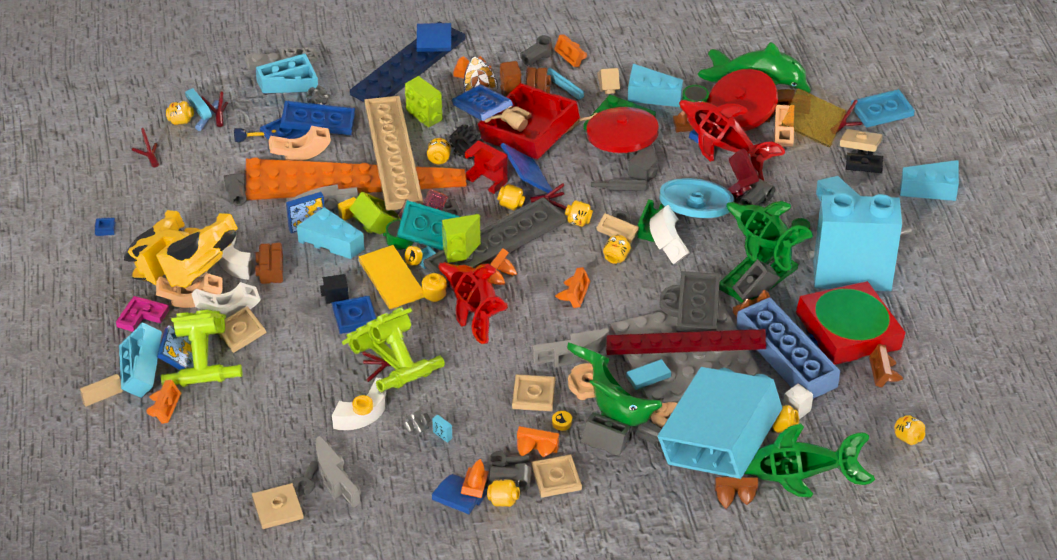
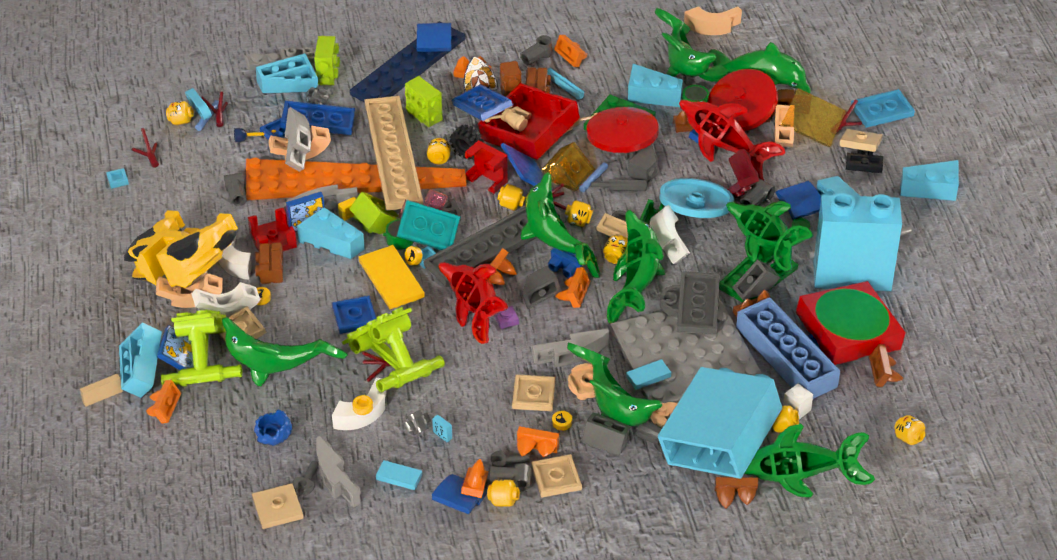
(104, 226): blue tile -> none
(117, 178): none -> medium azure tile
(141, 309): dark pink plate -> none
(264, 295): none -> yellow tile
(270, 358): none -> green animal
(273, 232): none -> red panel
(273, 428): none -> blue hair
(299, 139): none -> light grey slope
(327, 60): none -> lime brick
(334, 288): black brick -> none
(399, 475): none -> medium azure tile
(434, 287): yellow head -> none
(460, 237): lime slope -> none
(507, 318): none -> medium lavender plate
(540, 286): none -> dark grey slope
(550, 229): none -> green animal
(563, 260): none -> blue hips
(569, 167): none -> clear yellow slope
(593, 177): none -> medium blue piece
(609, 80): tan slope -> none
(640, 264): none -> green animal
(680, 53): none -> green animal
(686, 342): dark red plate -> none
(712, 23): none -> light nougat arch
(803, 199): none -> blue slope

